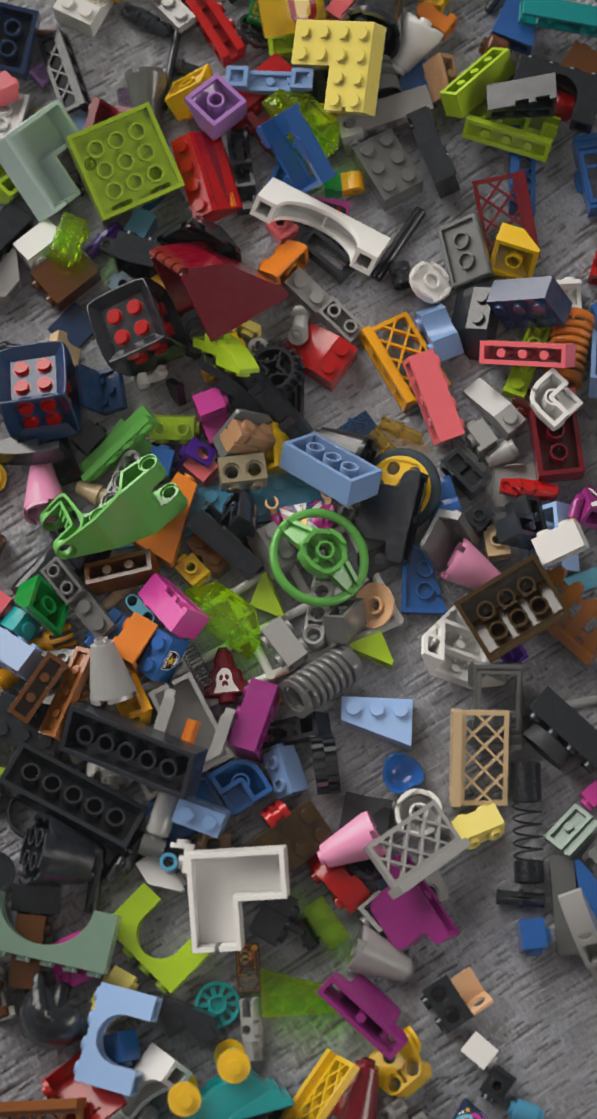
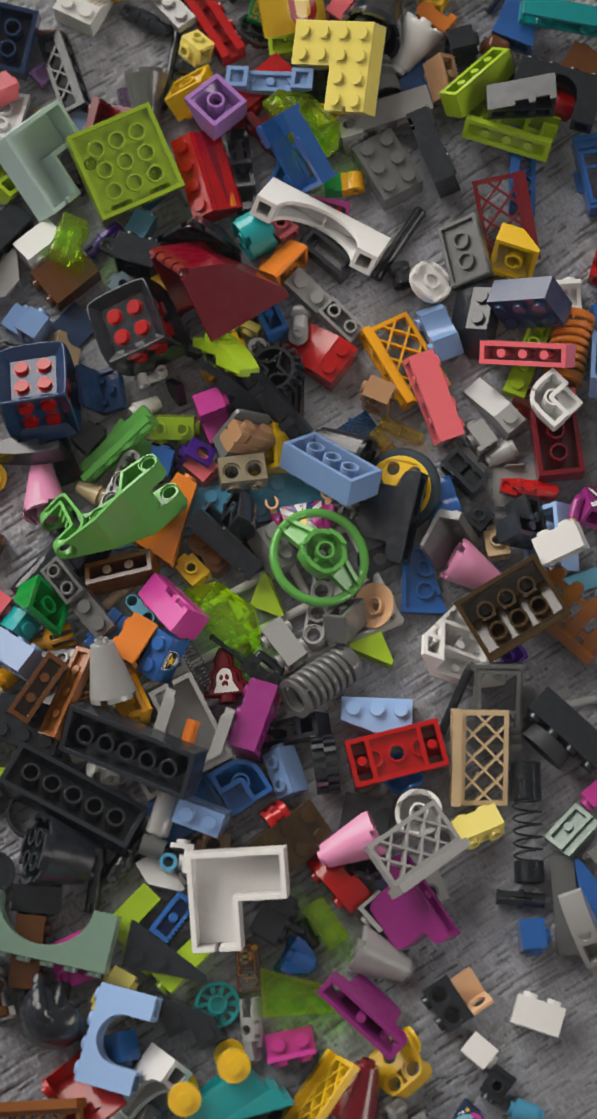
(28, 324): none -> medium blue brick
(151, 954): none -> black wing
(152, 404): none -> white cone
(172, 919): none -> blue brick
(196, 48): none -> light yellow brick
(252, 664): none -> black piece
(254, 235): none -> teal brick
(273, 324): none -> blue brick
(290, 1045): none -> dark pink bracket
(296, 958): none -> blue brick
(371, 758): none -> red plate
(377, 396): none -> medium nougat brick
(456, 698): none -> black bar
(462, 44): none -> black brick
(537, 1014): none -> white brick

